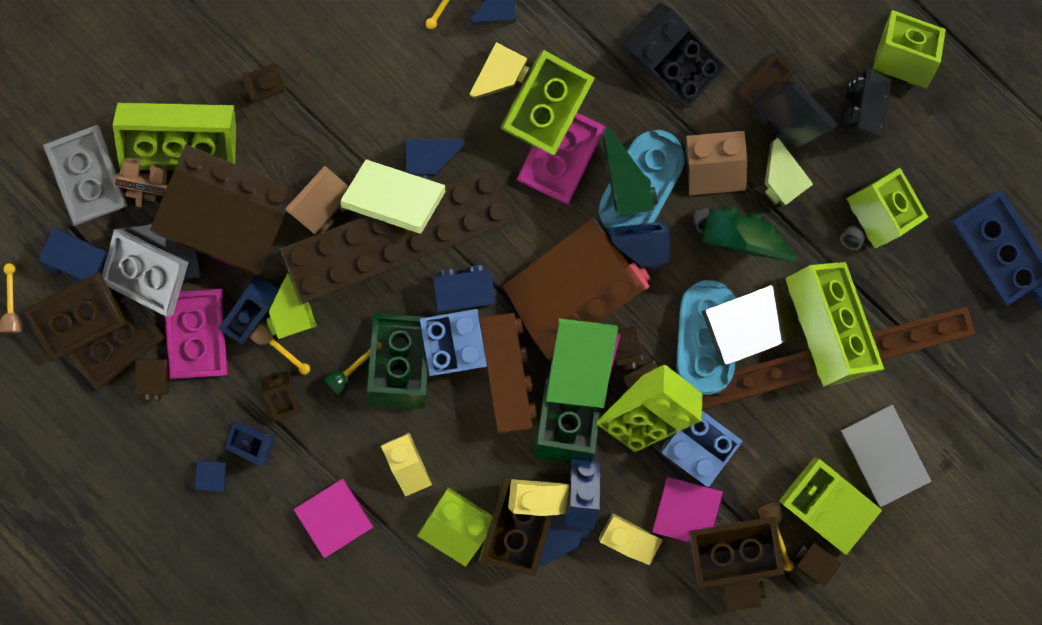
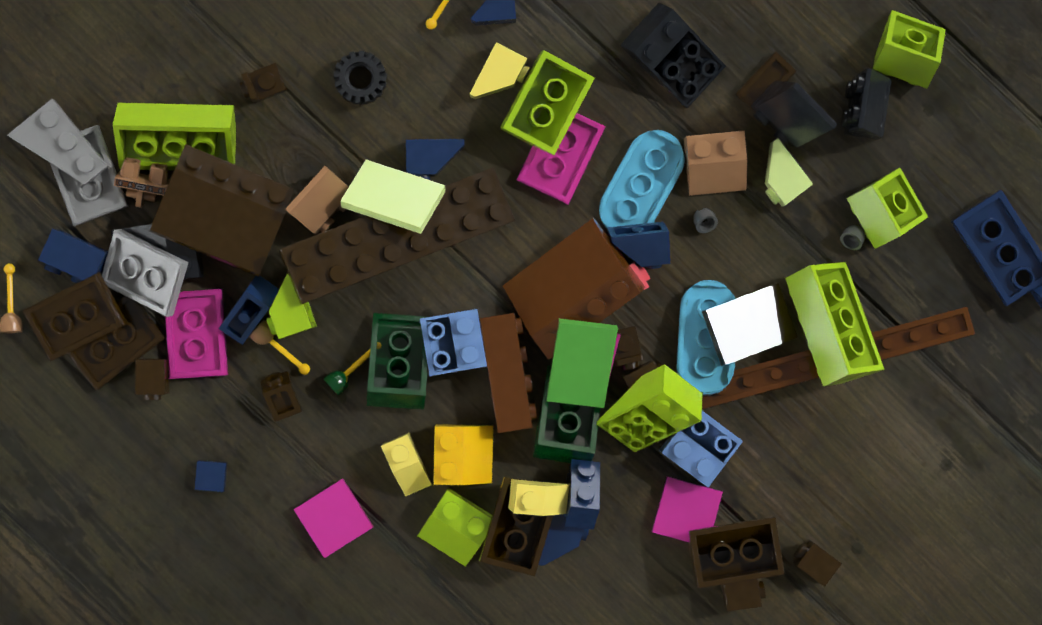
(60, 142): none -> light grey wing
(250, 443): dark blue slope -> none
(355, 60): none -> black tyre
(463, 454): none -> yellow slope
(464, 289): dark blue brick -> none
(627, 182): dark green slope -> none
(630, 539): light yellow slope -> none
(746, 234): dark green slope -> none
(771, 510): hinge -> none
(830, 505): lime slope -> none
(885, 455): light grey tile -> none

